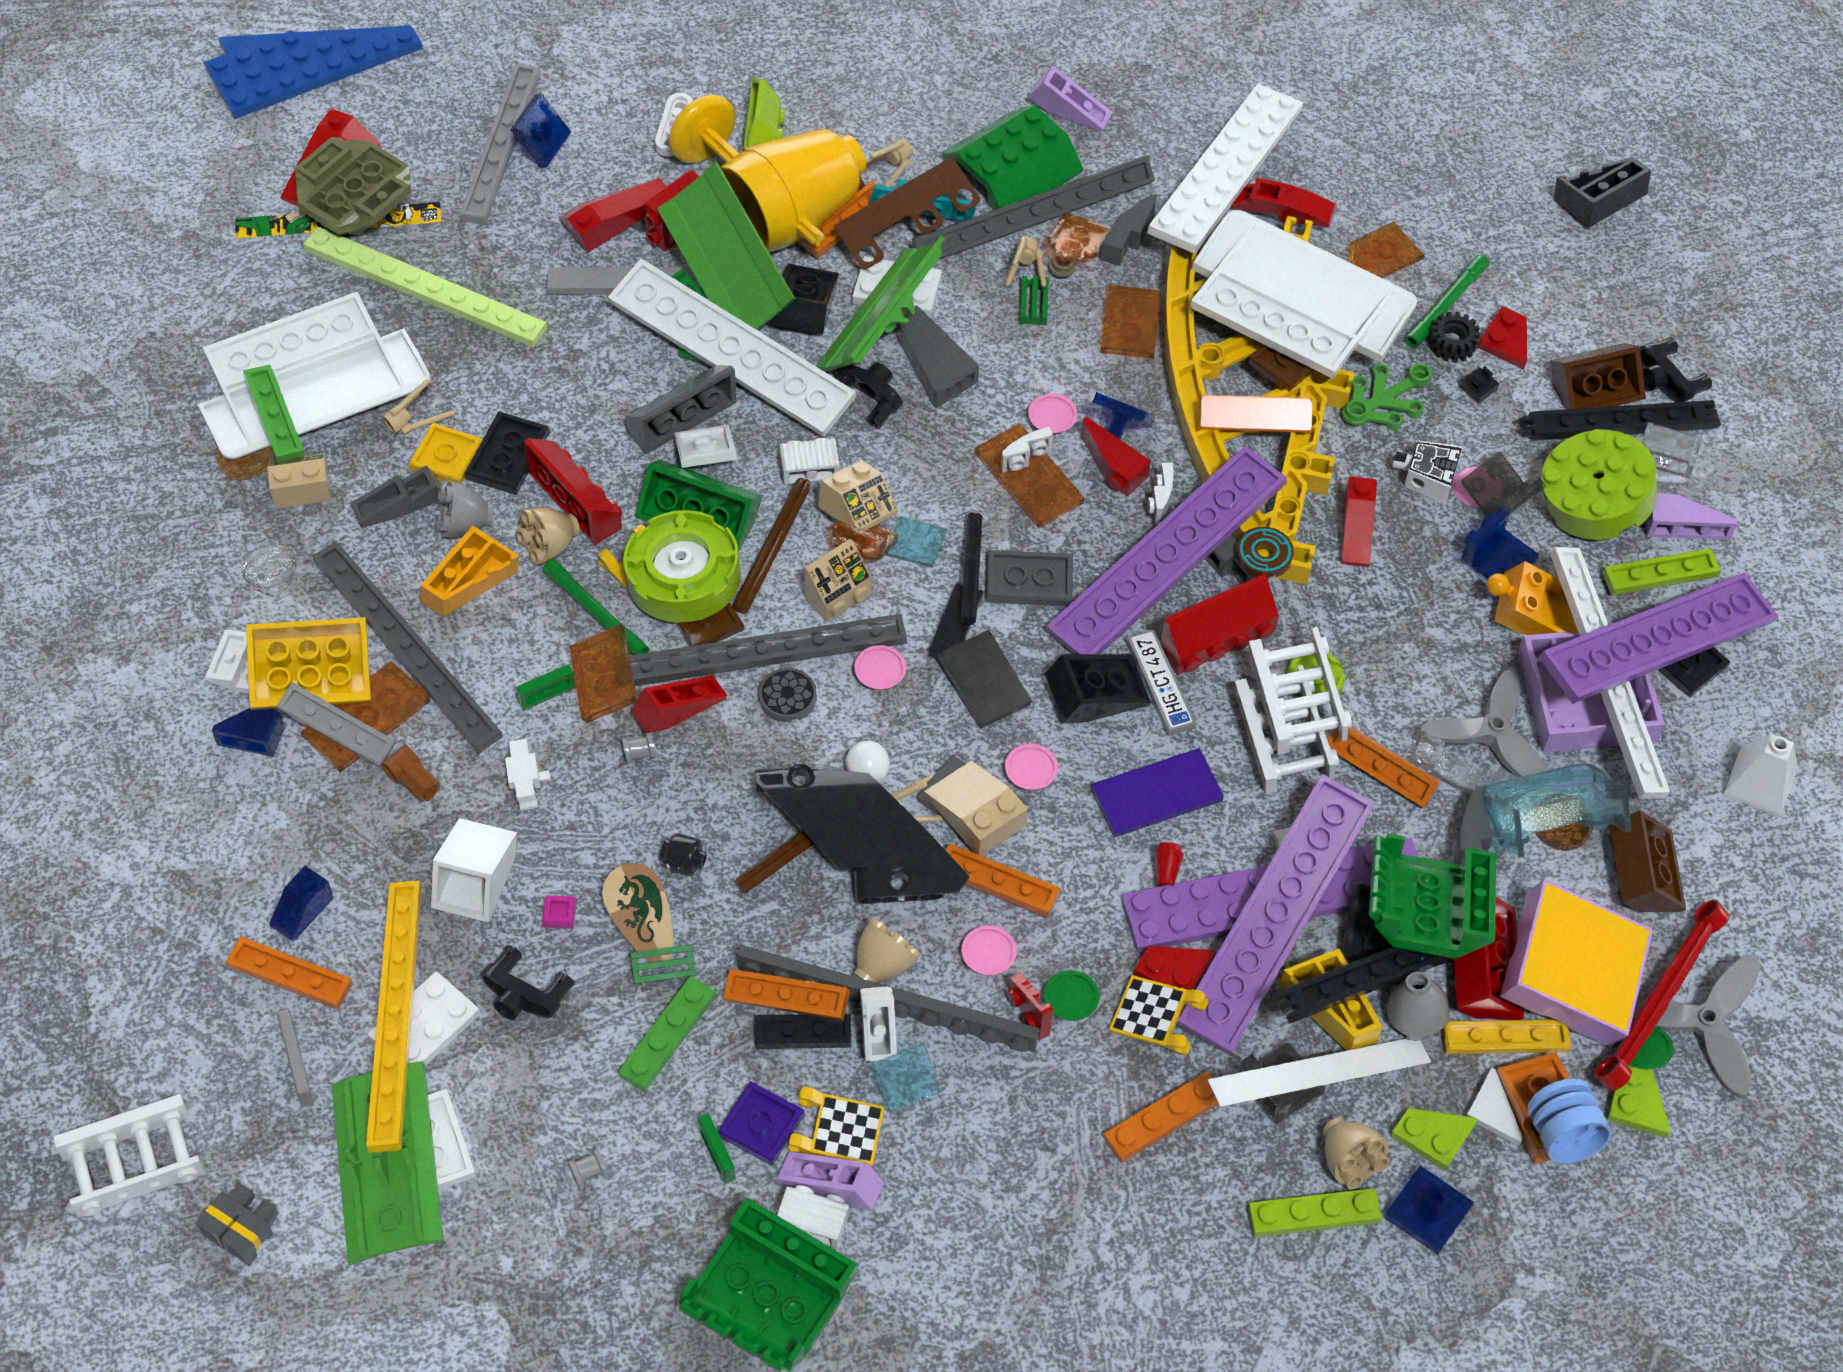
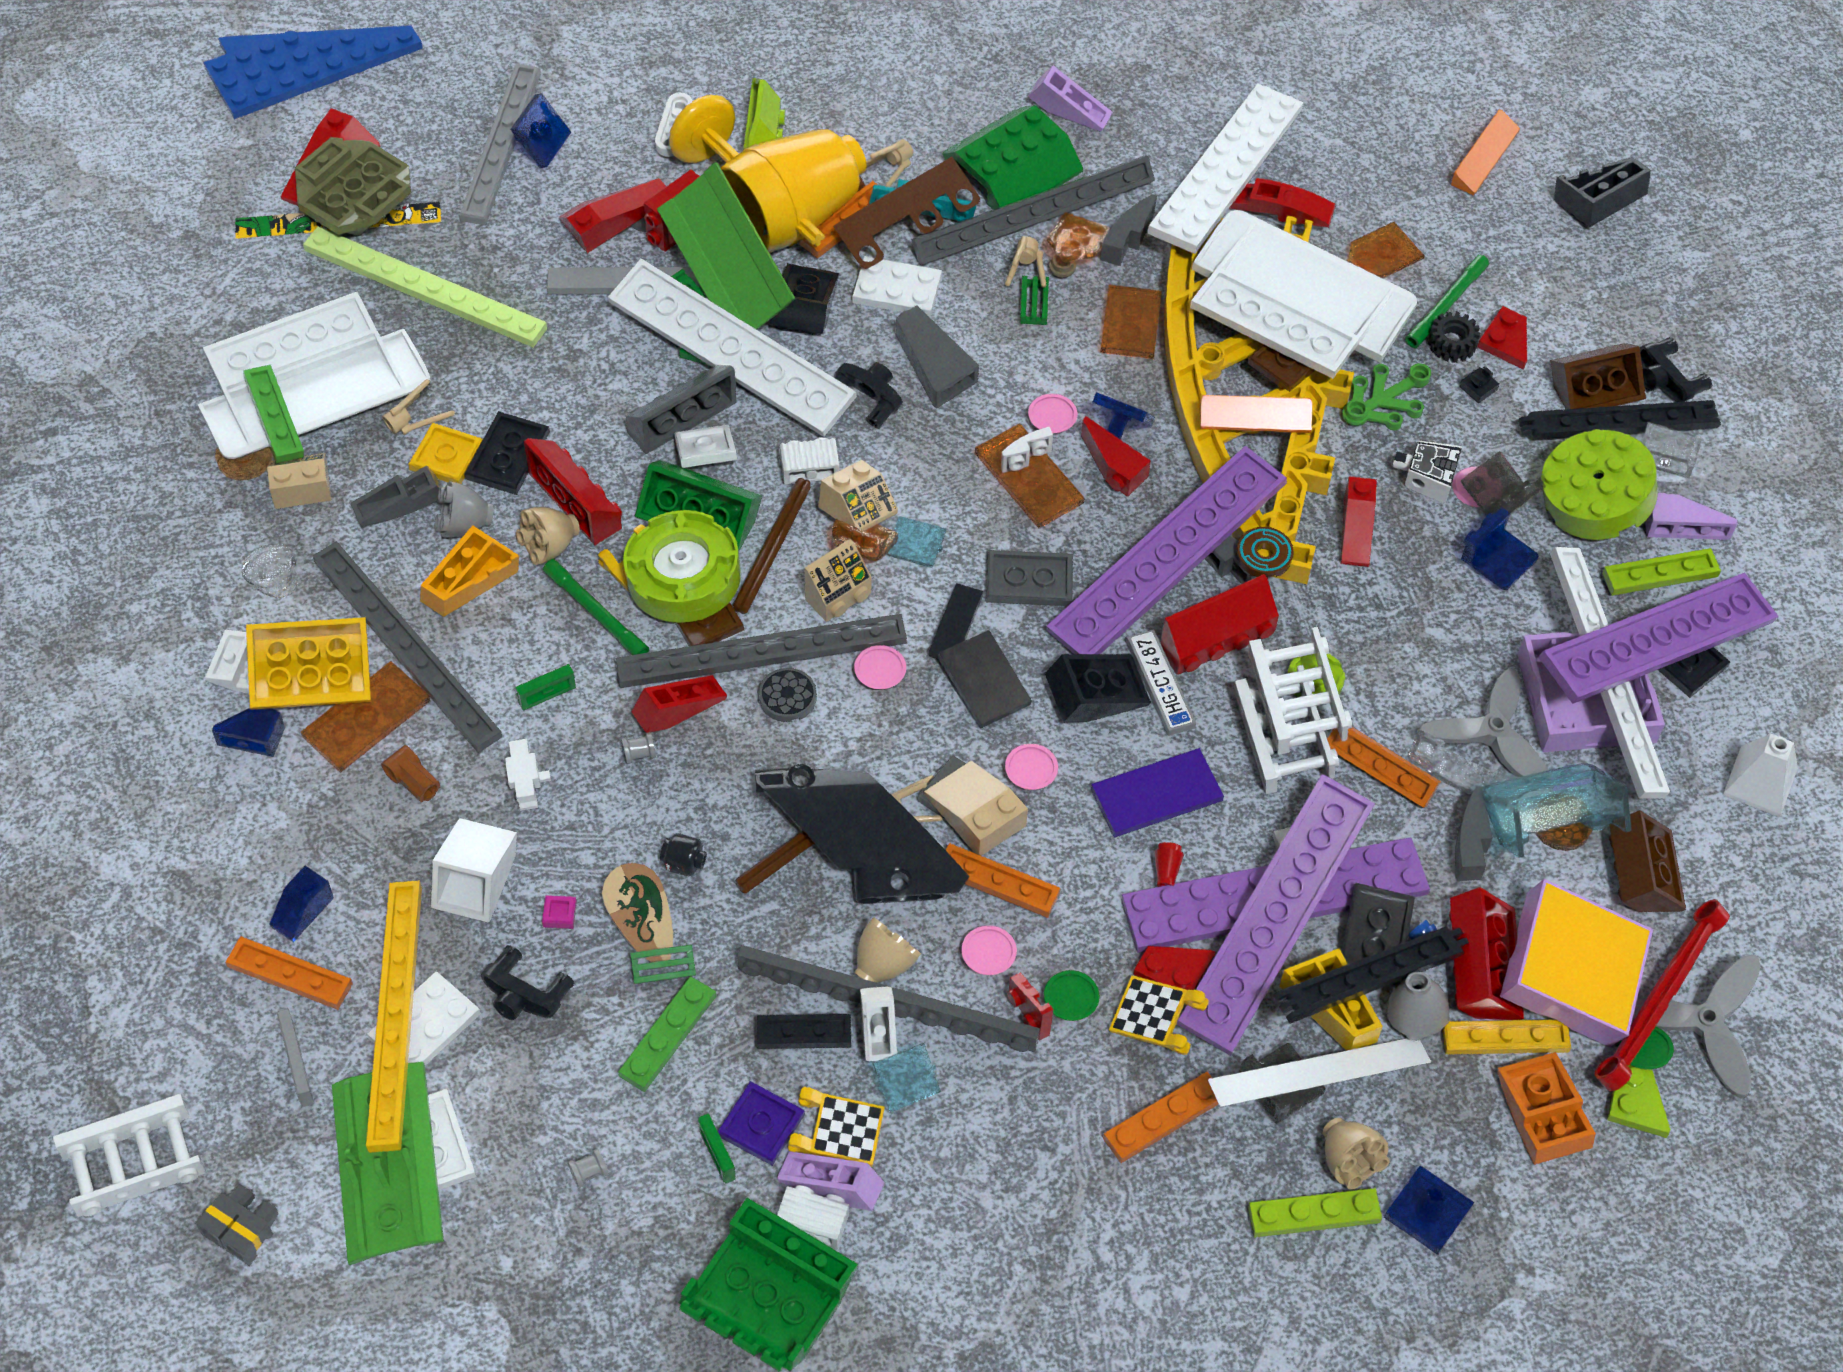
(335, 724): light grey tile -> none
(603, 673): clear orange tile -> none
(786, 994): orange plate -> none
(868, 758): white hair -> none
(883, 307): bright green hinge -> none
(971, 568): black axle -> none
(1159, 502): white slope -> none
(1432, 902): green slope -> none
(1434, 1134): lime wing -> none
(1485, 153): none -> orange slope
(1494, 1111): white tile -> none
(1531, 601): light orange slope -> none
(1569, 1121): light blue wheel -> none

